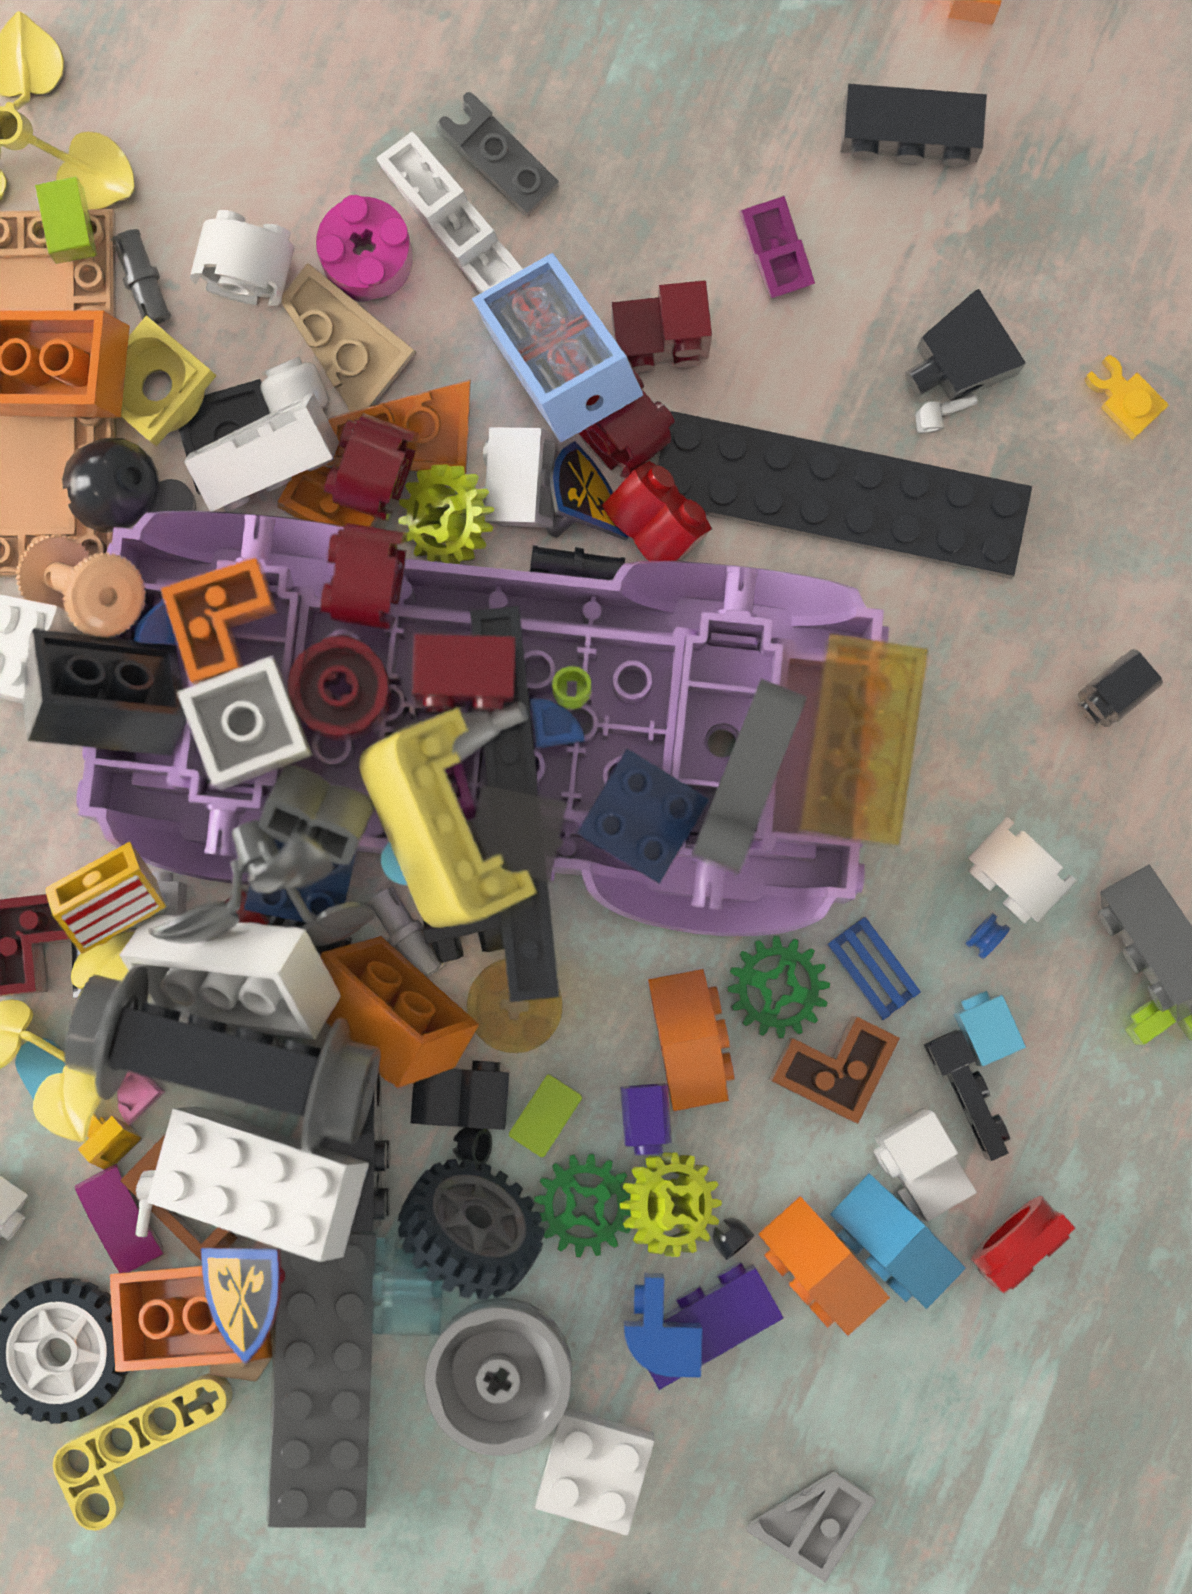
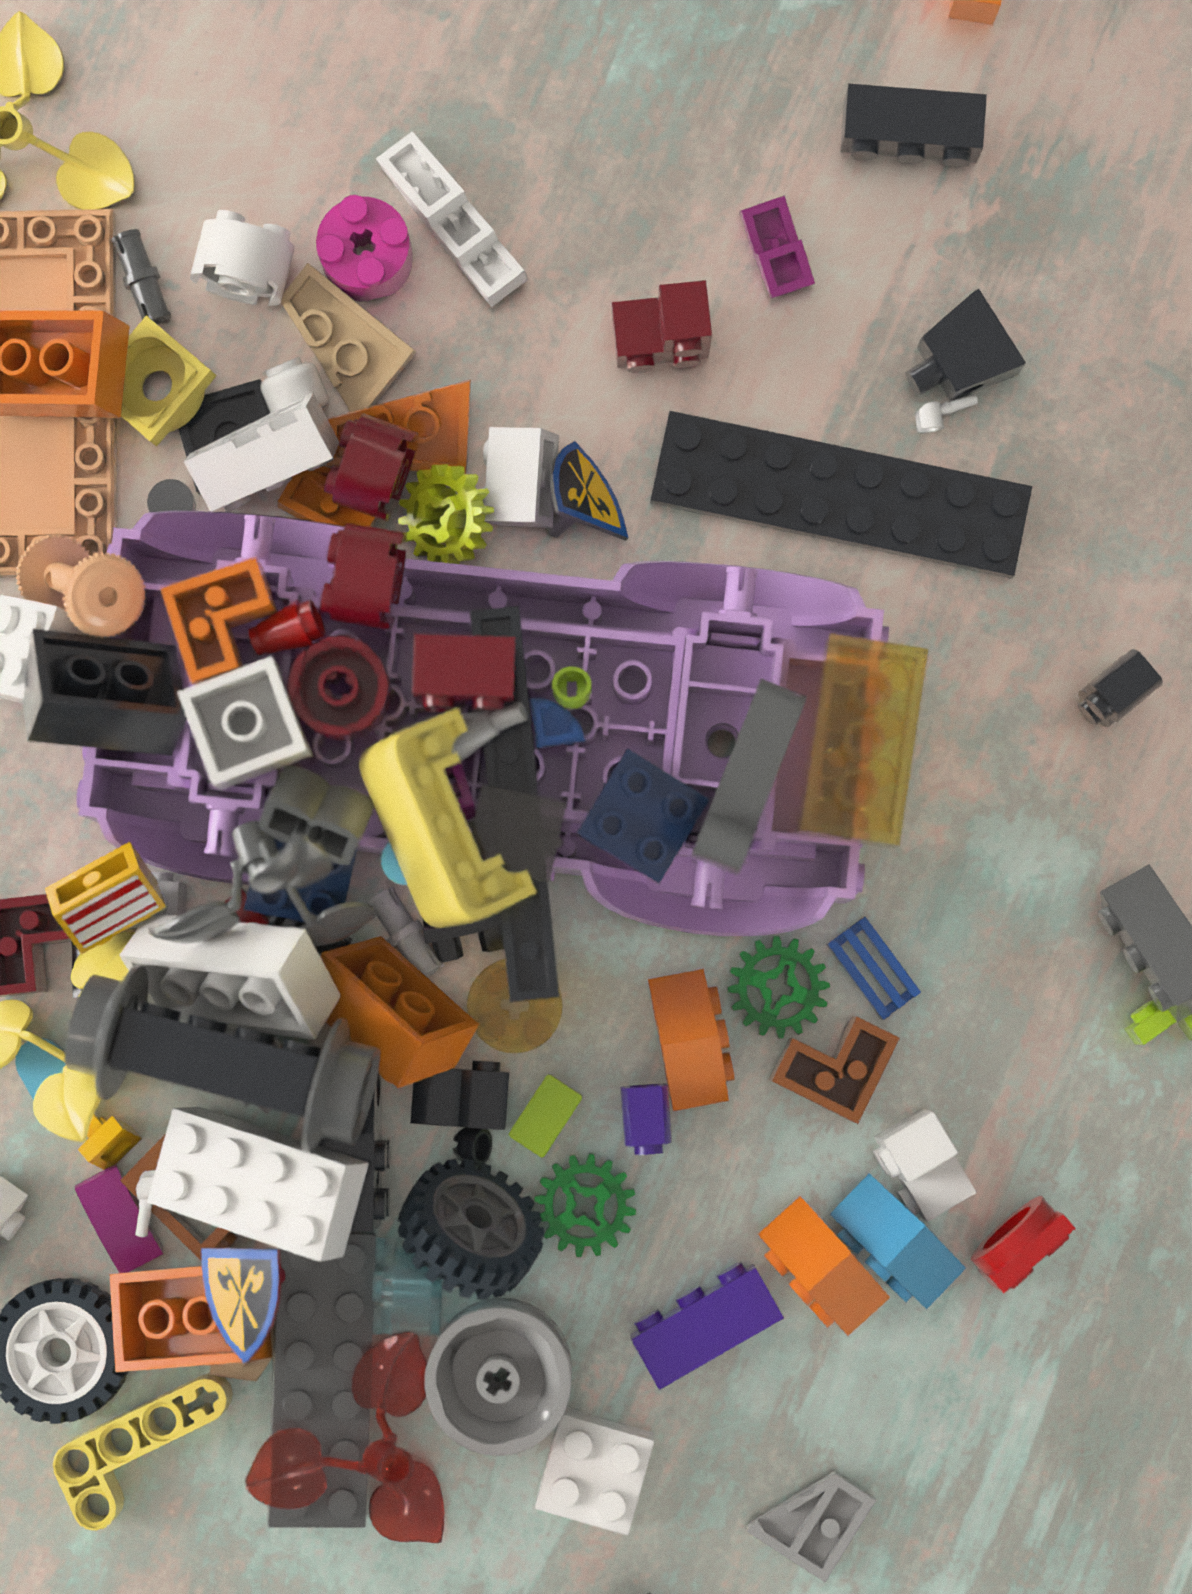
(66, 220): lime piece -> none
(110, 484): black cylinder -> none
(137, 1095): bright pink tile -> none
(156, 627): blue tile -> none
(288, 629): none -> red cone
(410, 1500): none -> clear red plant
(499, 156): dark grey plate -> none
(557, 347): brick -> none
(574, 563): black pin -> none
(630, 434): dark red brick -> none
(656, 514): red brick -> none
(656, 1198): neon yellow gear -> none
(661, 1346): blue brick -> none
(733, 1240): black hinge -> none
(951, 1057): black plate -> none
(987, 936): blue bush -> none
(989, 1028): medium azure brick -> none
(1021, 871): white brick -> none
(1131, 402): yellow plate -> none

